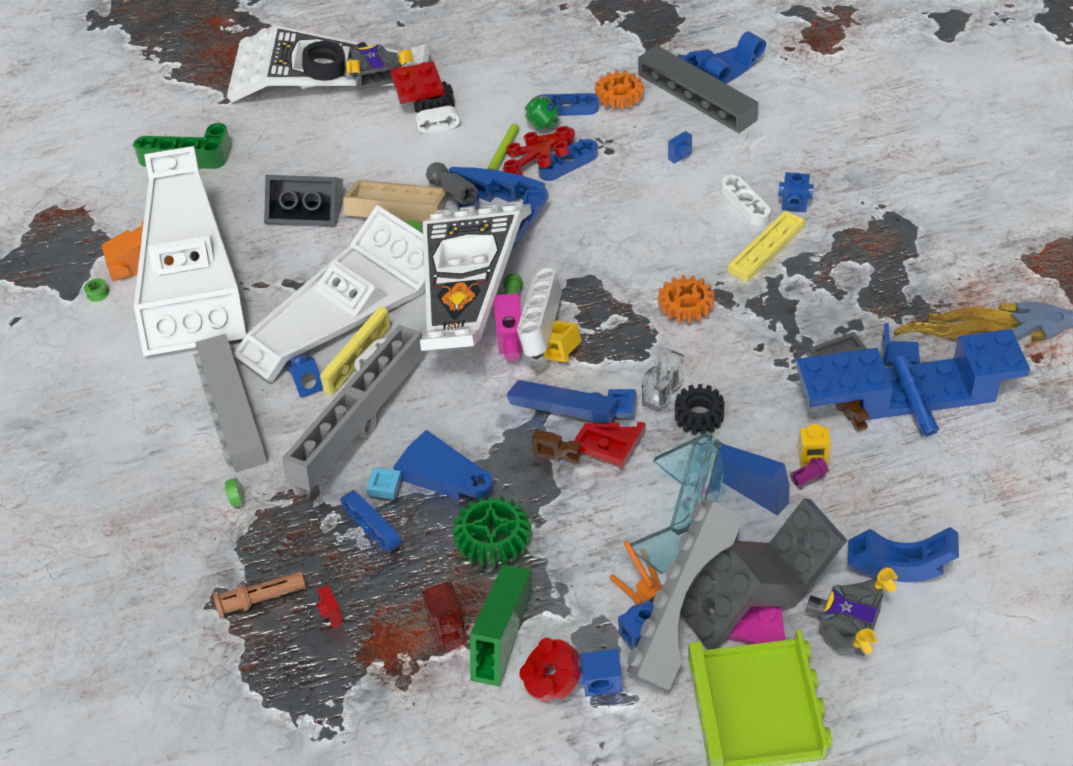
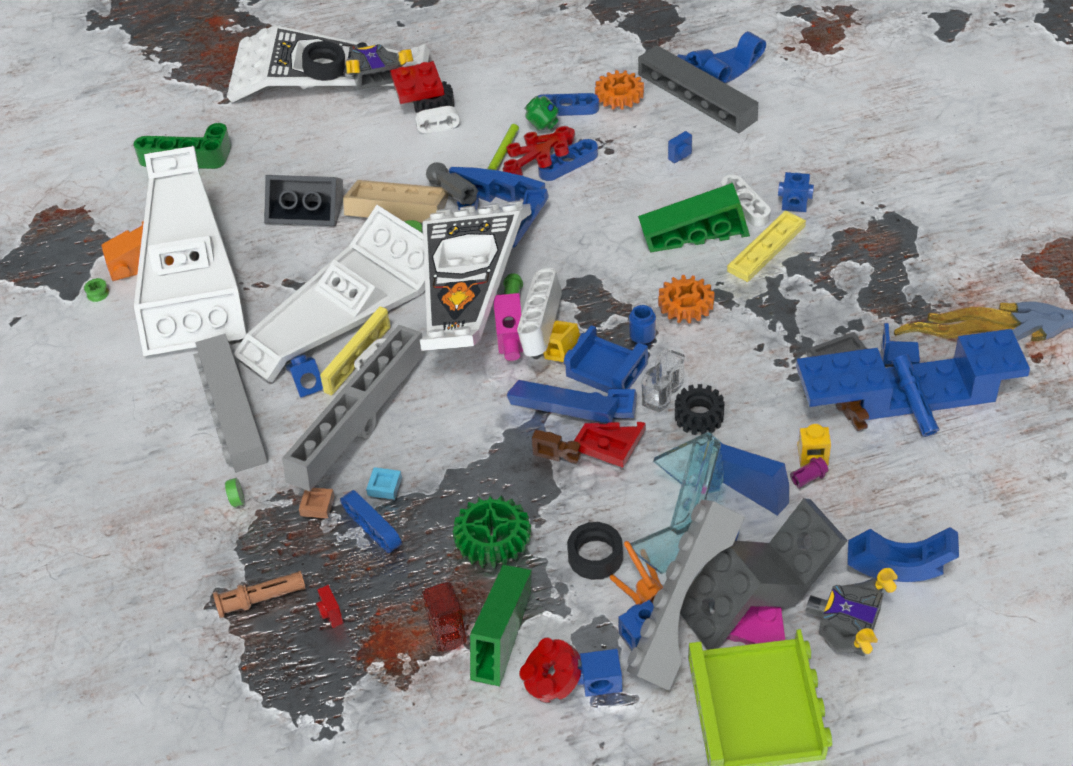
(317, 503): none -> nougat plate
(442, 469): blue piece -> none
(595, 568): none -> black tyre
(604, 363): none -> blue panel
(642, 324): none -> blue brick
(695, 219): none -> green wedge

